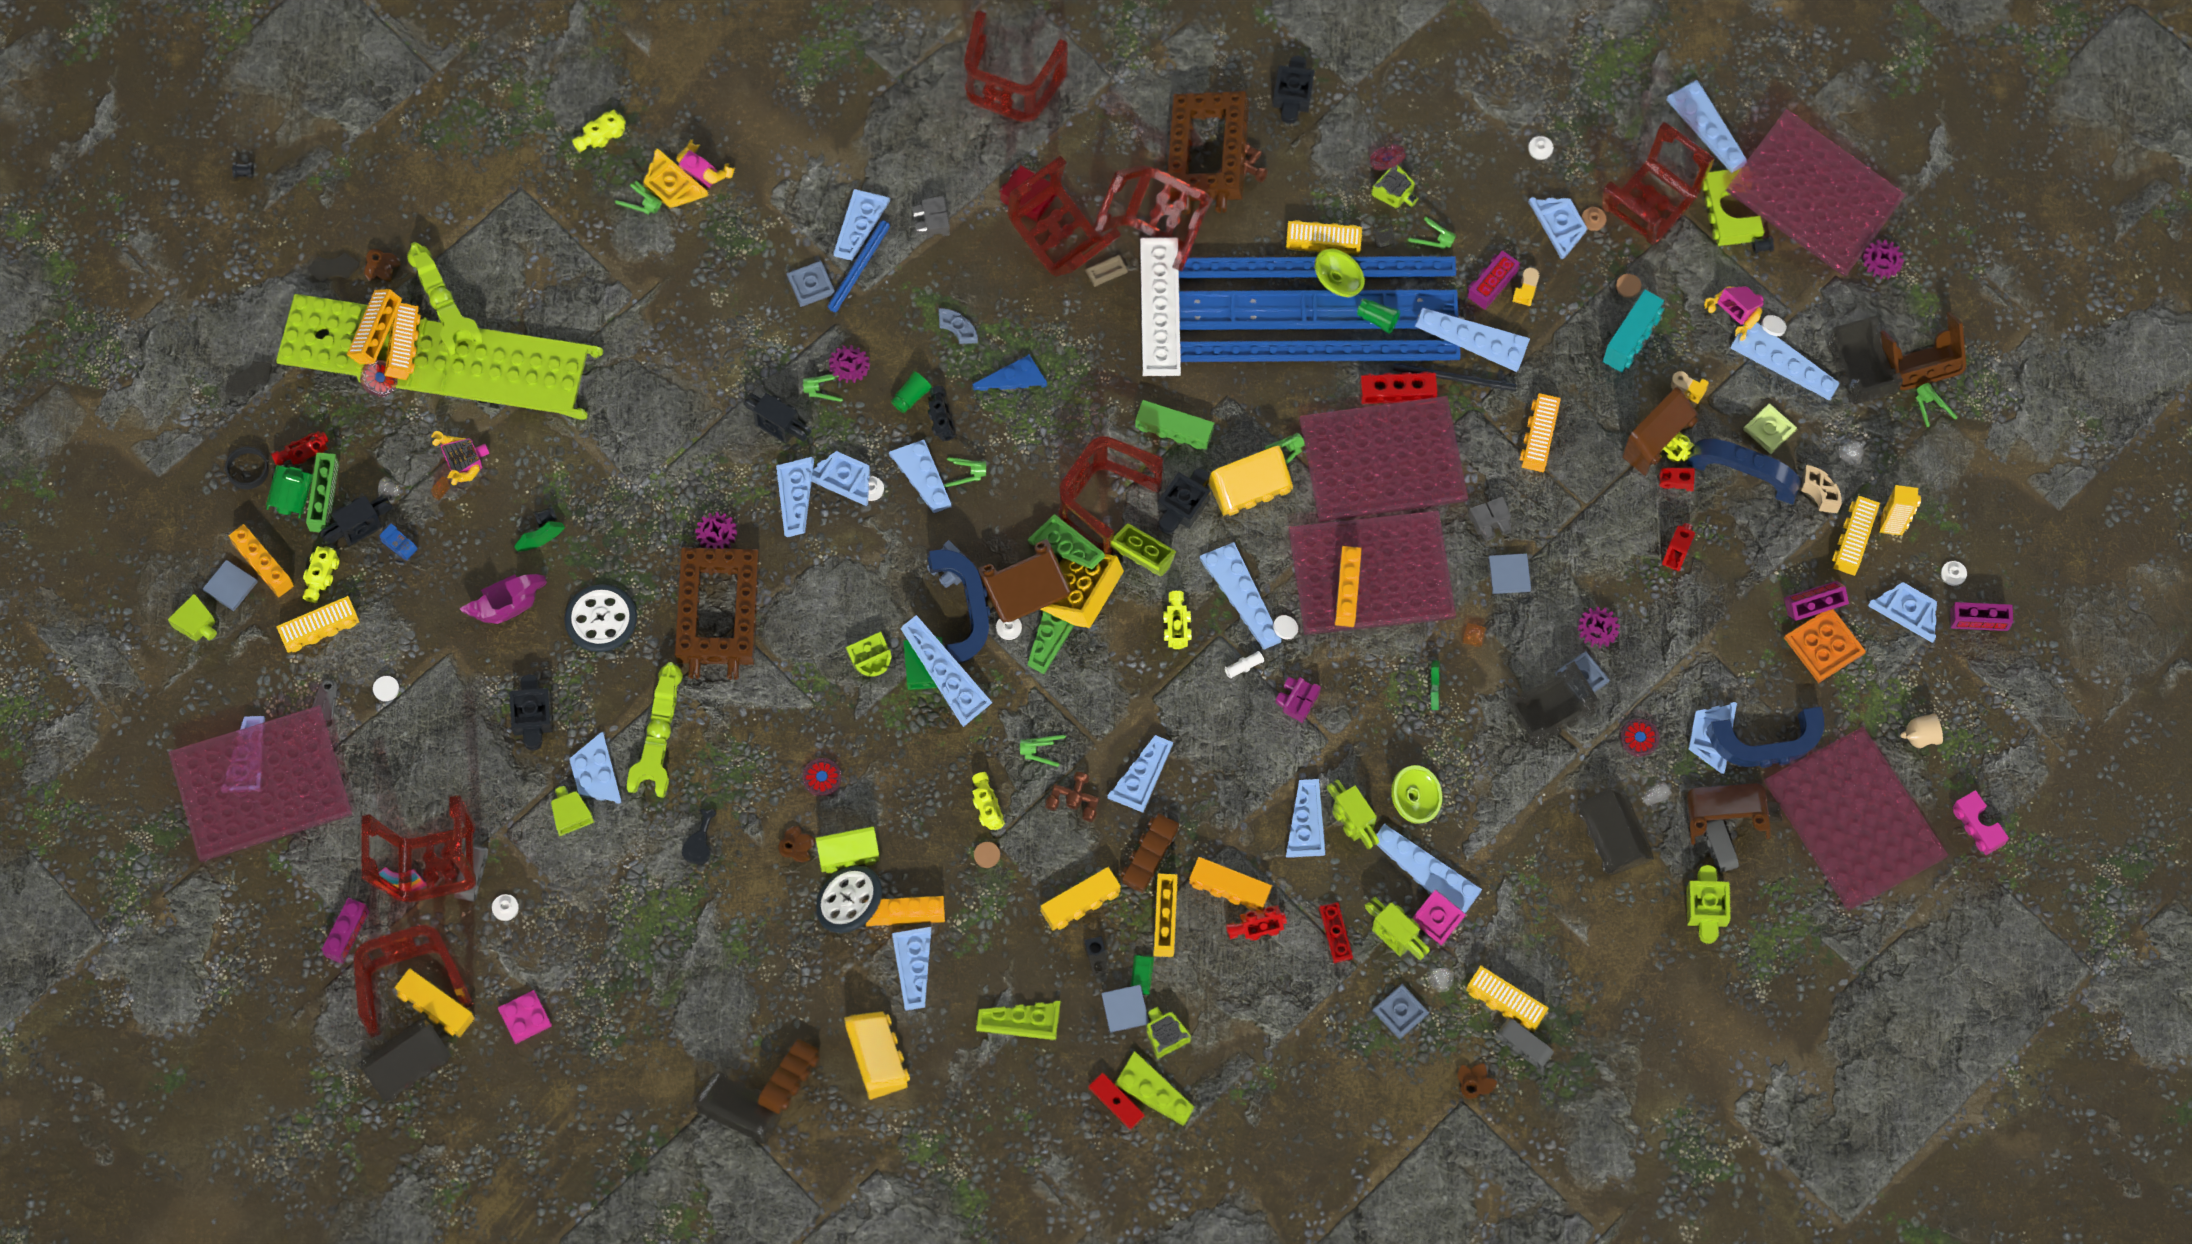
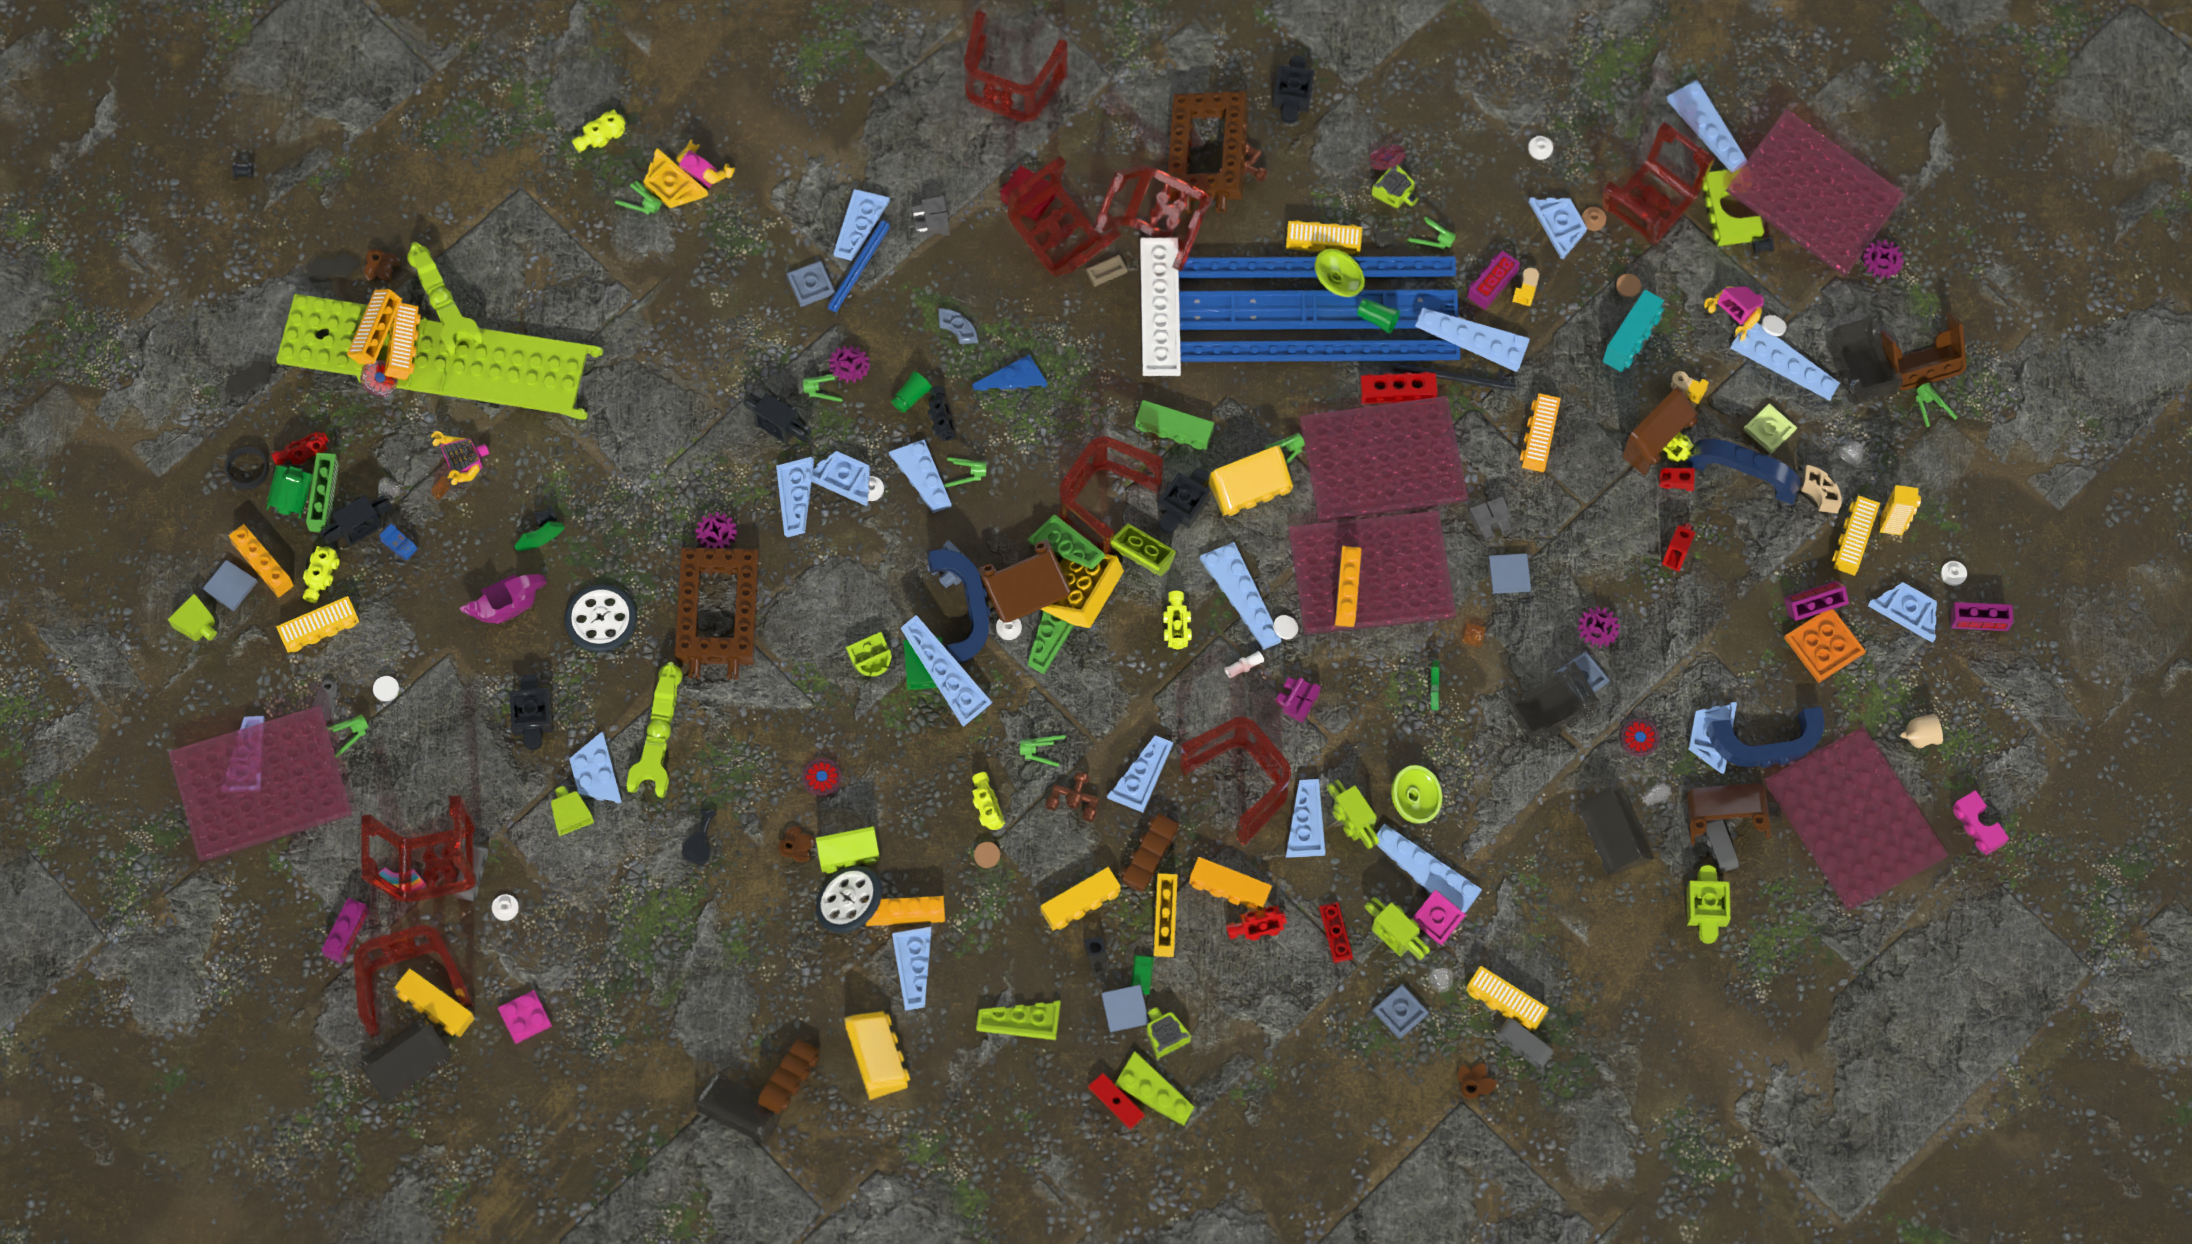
(357, 724): none -> bright green plant
(1263, 753): none -> clear red windscreen

